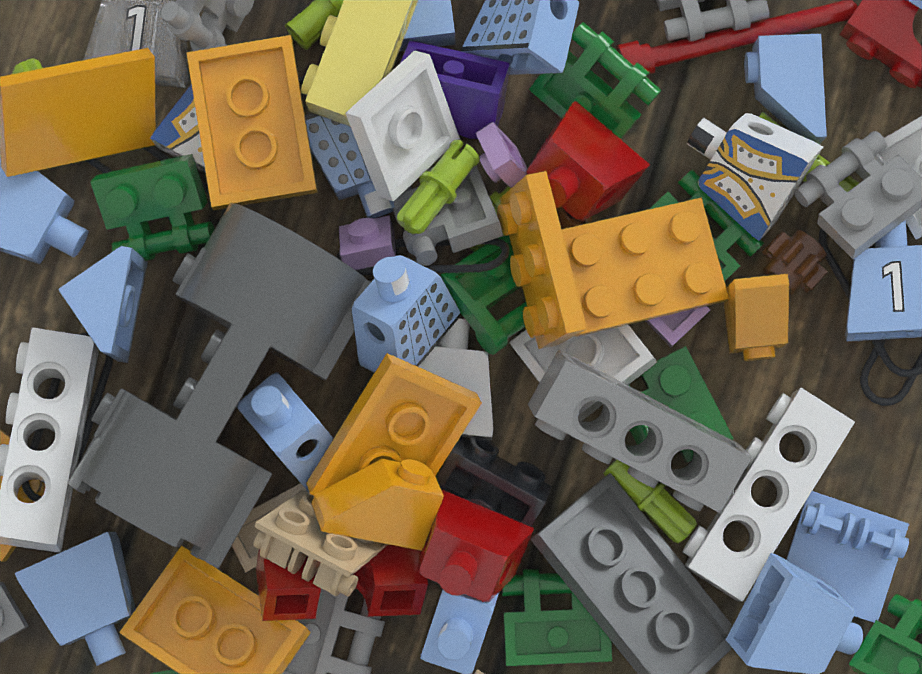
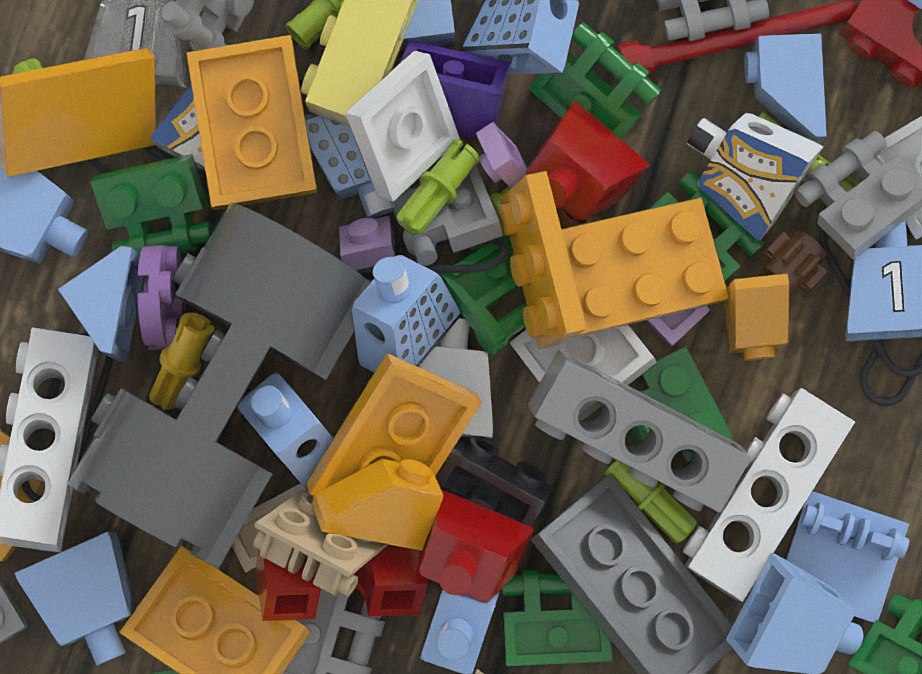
(158, 304): none -> medium lavender plate
(181, 359): none -> yellow axle

